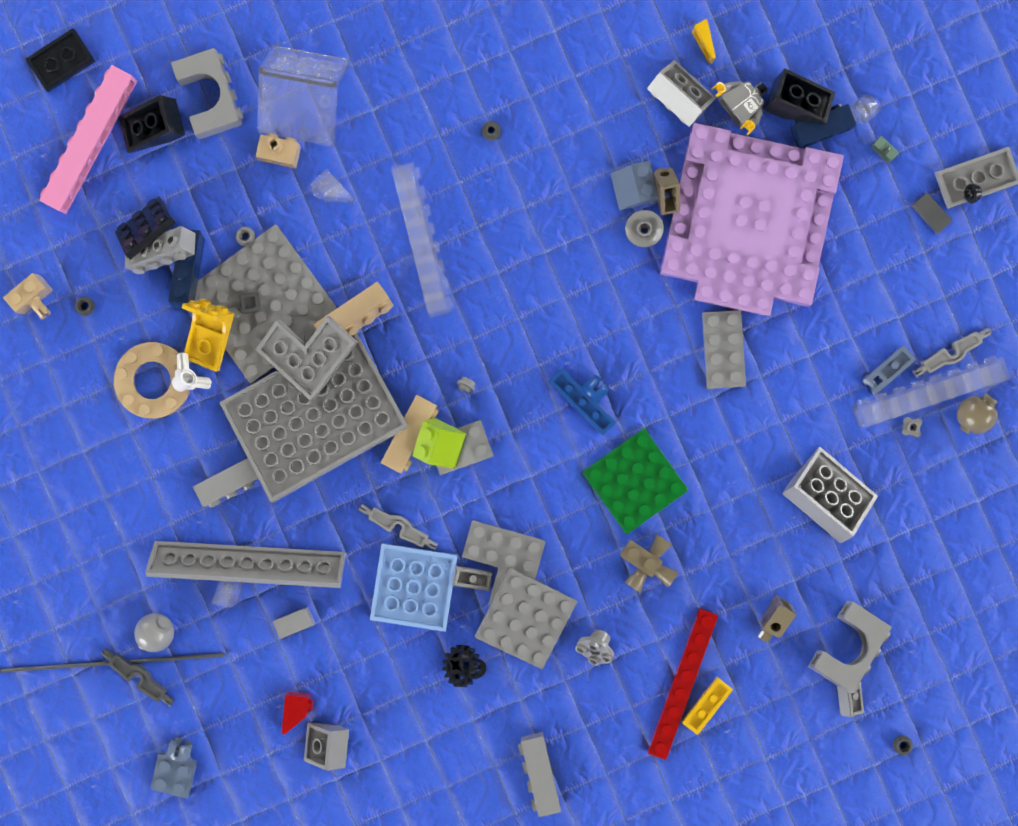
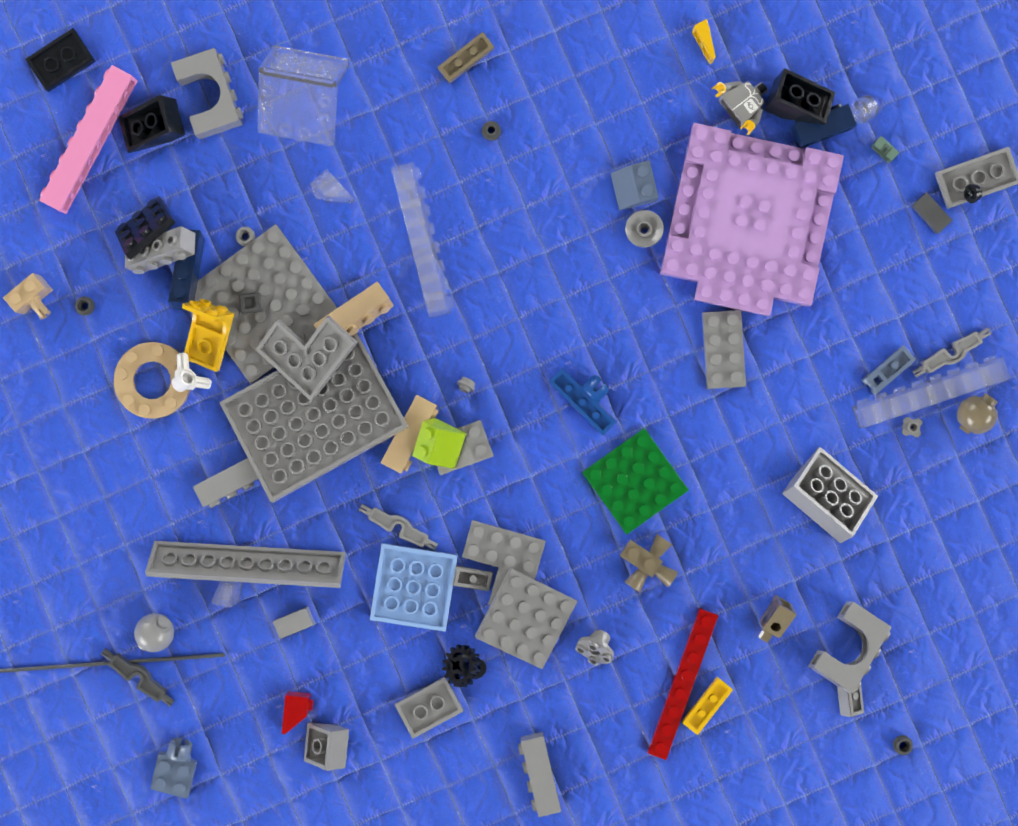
(278, 151): tan brick -> none
(429, 707): none -> light grey plate
(466, 57): none -> dark tan plate
(667, 183): dark tan torso -> none
(681, 93): slope -> none

